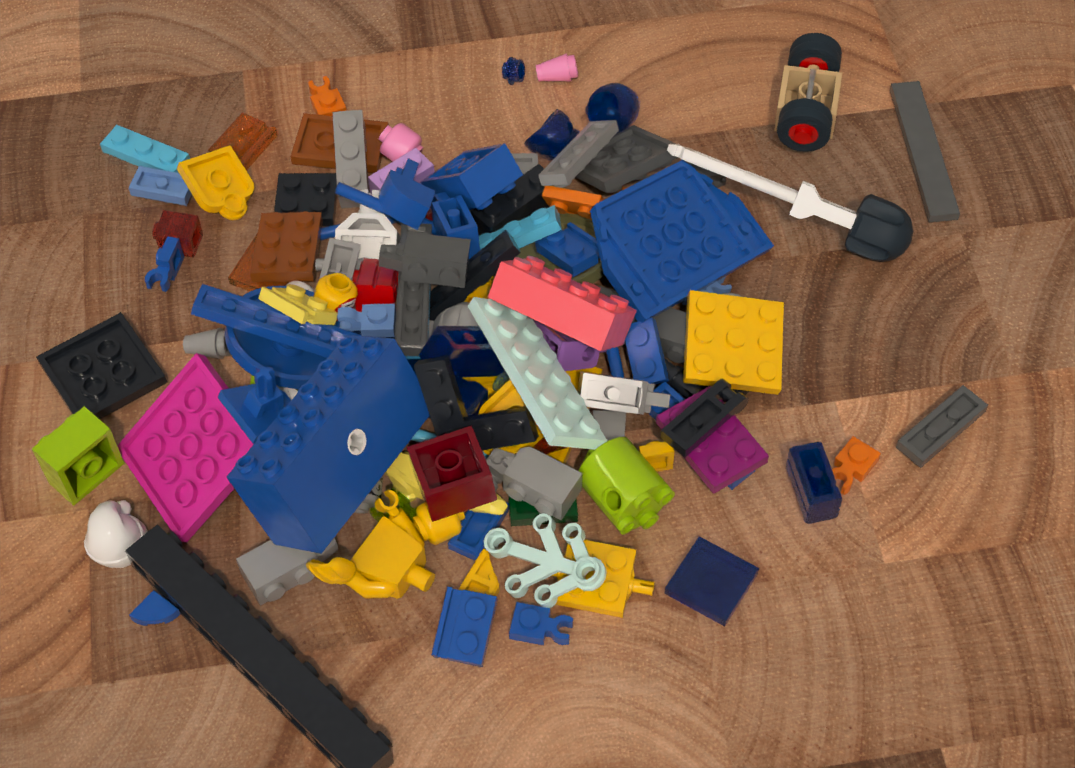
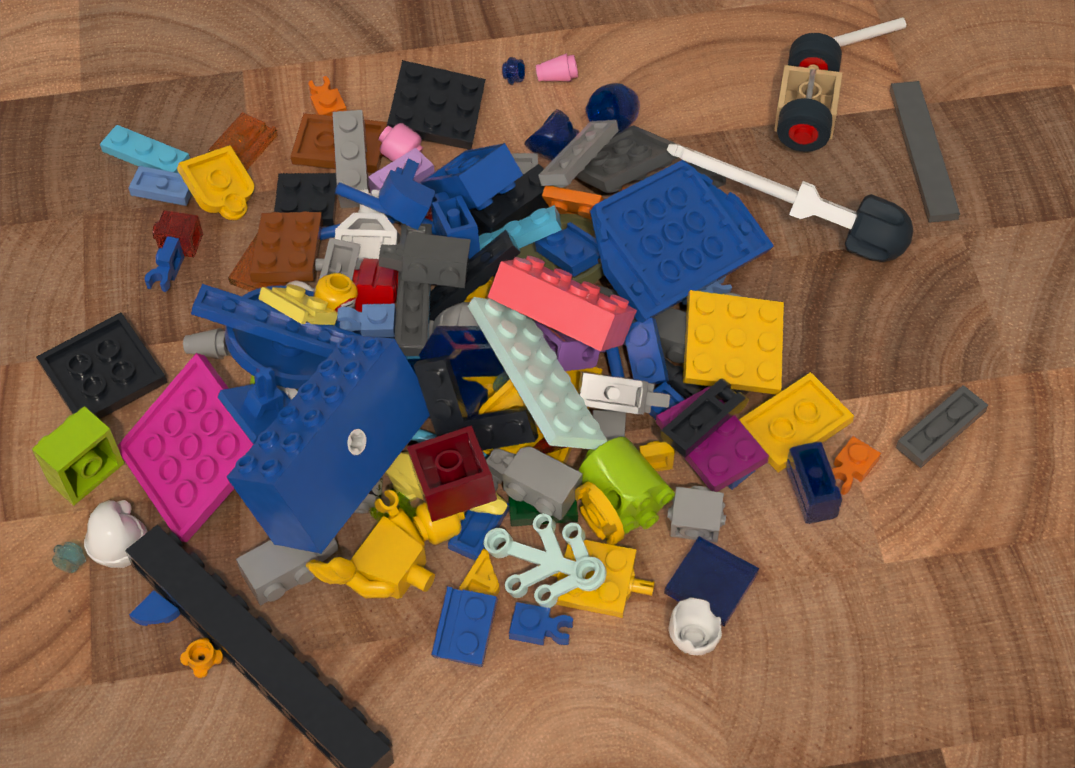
(68, 557): none -> clear light blue plate
(194, 651): none -> light orange plate
(437, 104): none -> black plate
(599, 513): none -> yellow tile
(694, 627): none -> white hair
(697, 513): none -> light grey head
(796, 417): none -> yellow plate
(871, 32): none -> white bar

